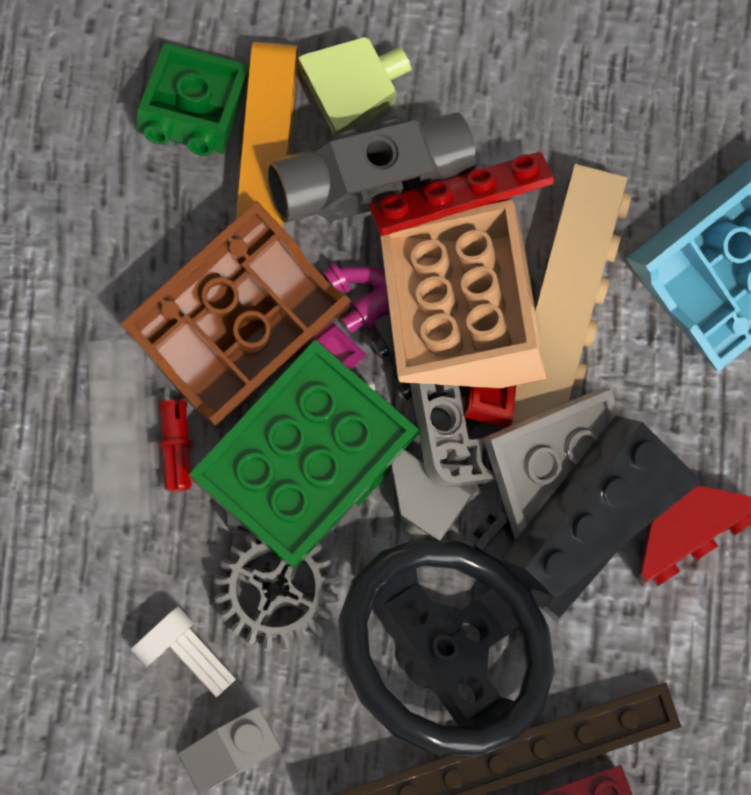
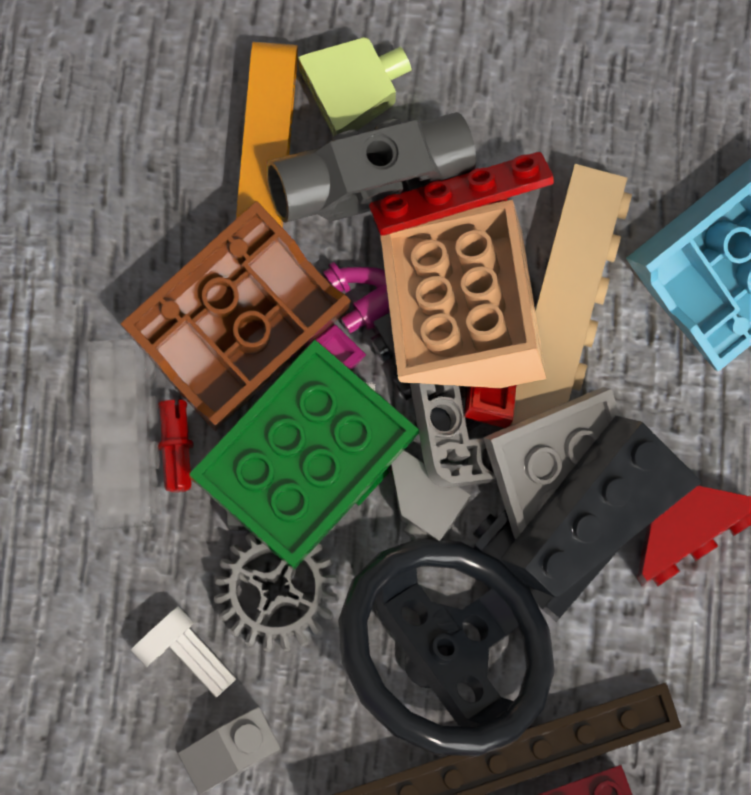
(192, 99): green plate -> none

